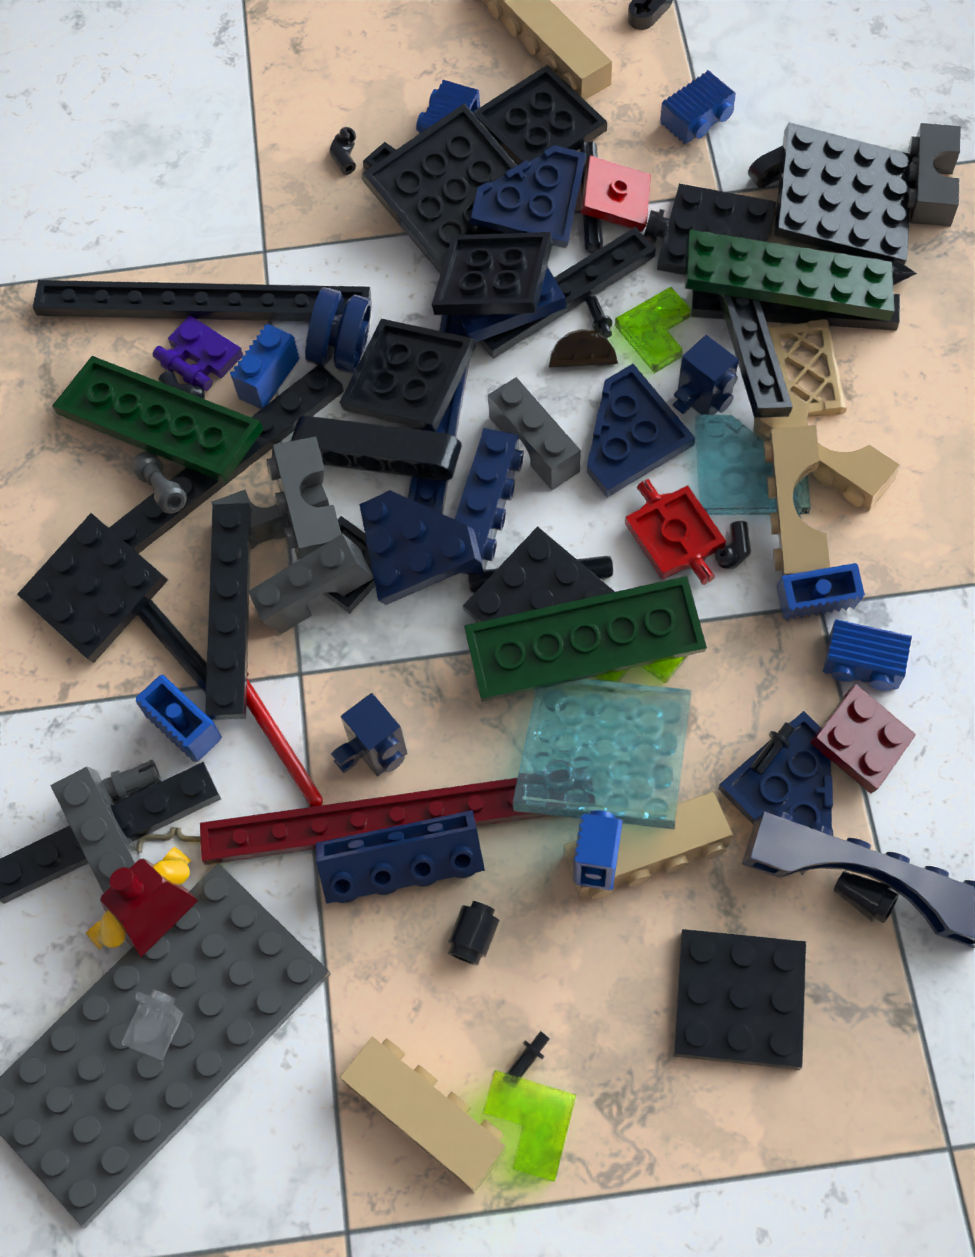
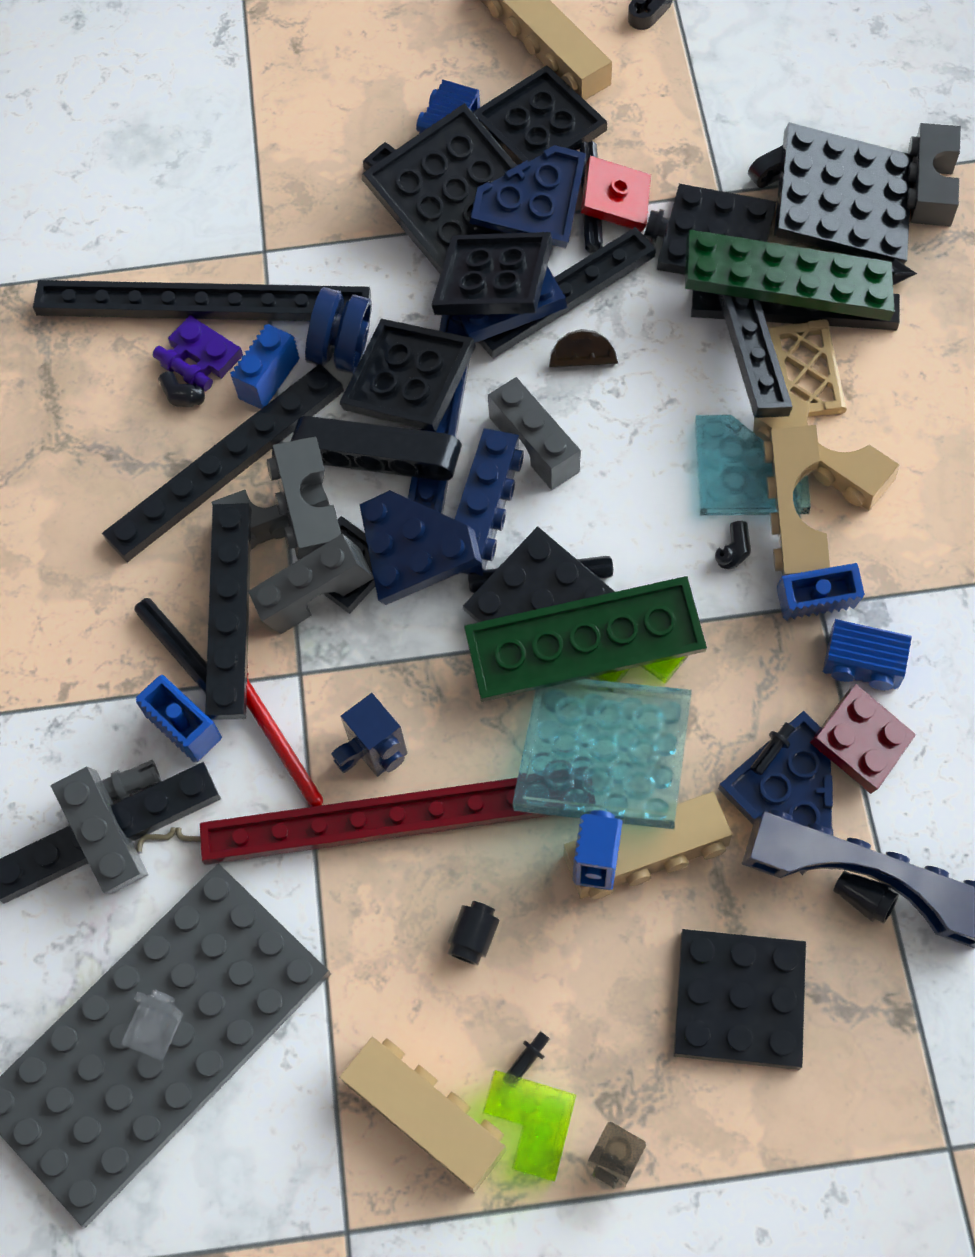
(92, 587): black plate -> none
(143, 903): dark red torso -> none
(158, 418): dark green plate -> none
(167, 493): dark grey piece -> none
(342, 148): black arm -> none
(399, 857): dark blue brick -> none
(601, 321): black piece -> none
(615, 1156): none -> clear smoke bracket
(633, 432): dark blue plate -> none
(647, 328): clear neon green plate -> none
(675, 532): red plate -> none
(697, 107): blue brick -> none
(706, 378): dark blue brick -> none

